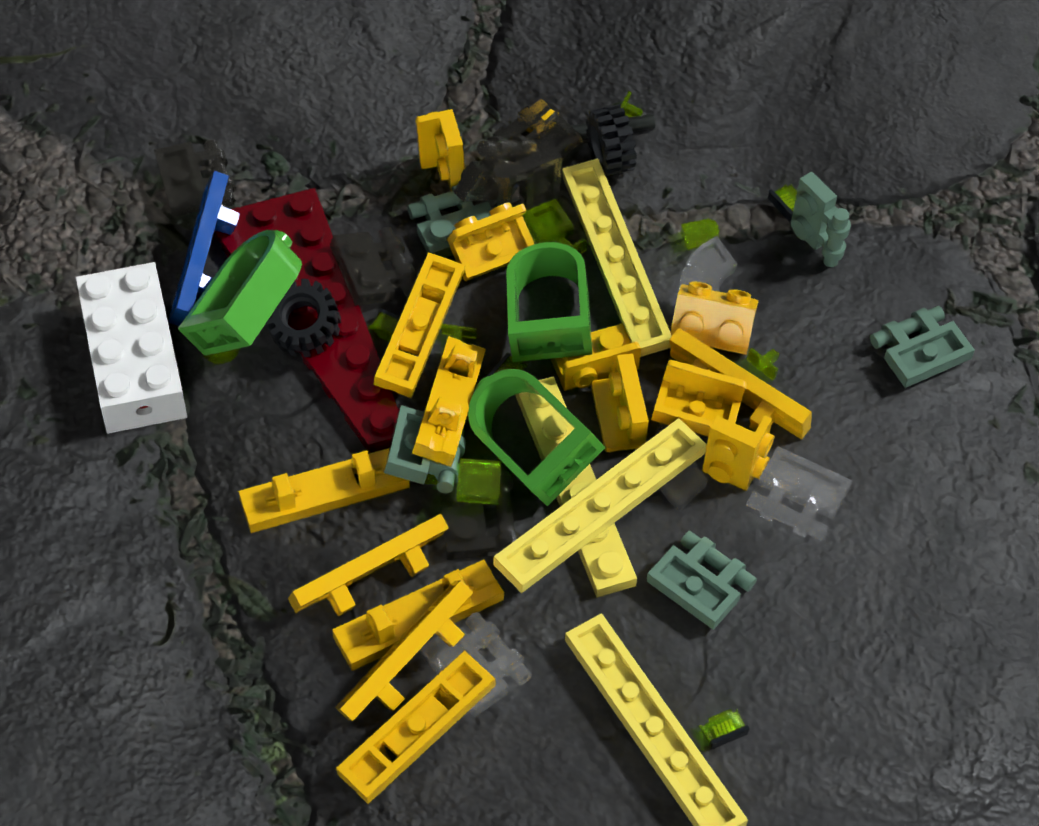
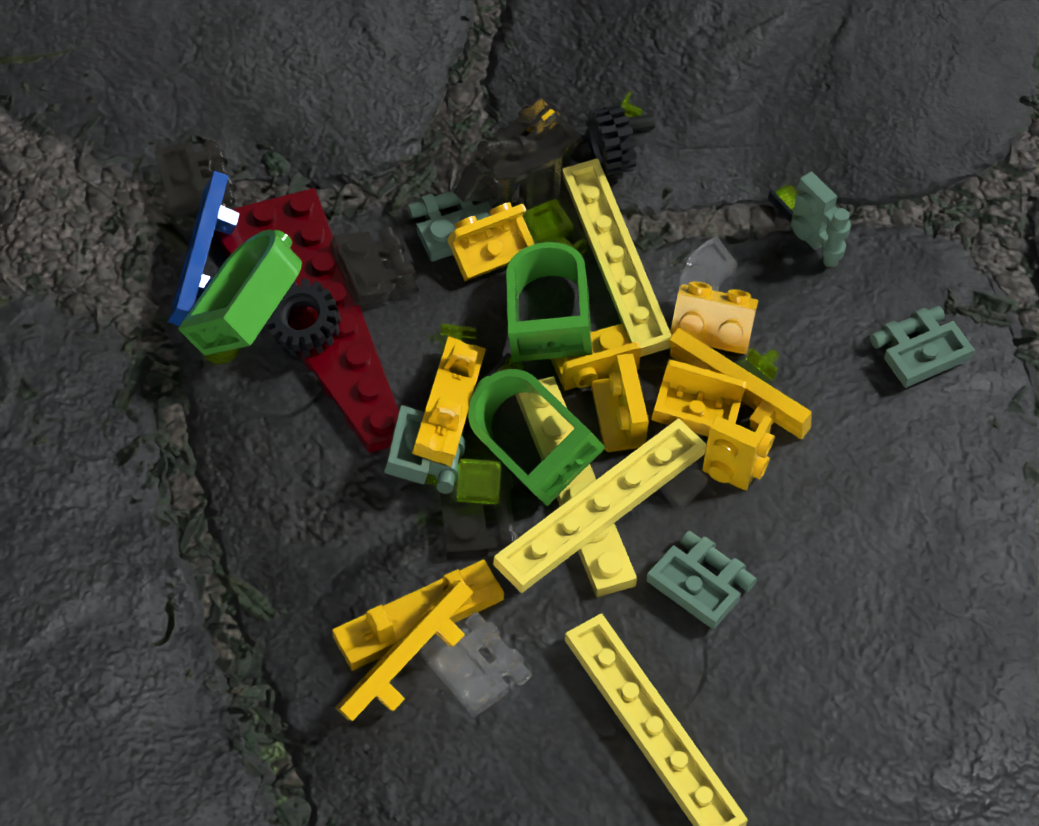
(131, 348): white brick -> none
(318, 490): yellow hinge -> none
(335, 583): yellow hinge -> none
(385, 324): clear neon green piece -> none
(416, 726): yellow hinge -> none
(419, 325): yellow hinge -> none
(440, 145): yellow bracket -> none
(699, 232): clear neon green piece -> none
(724, 728): clear neon green piece -> none
(802, 483): clear plate -> none

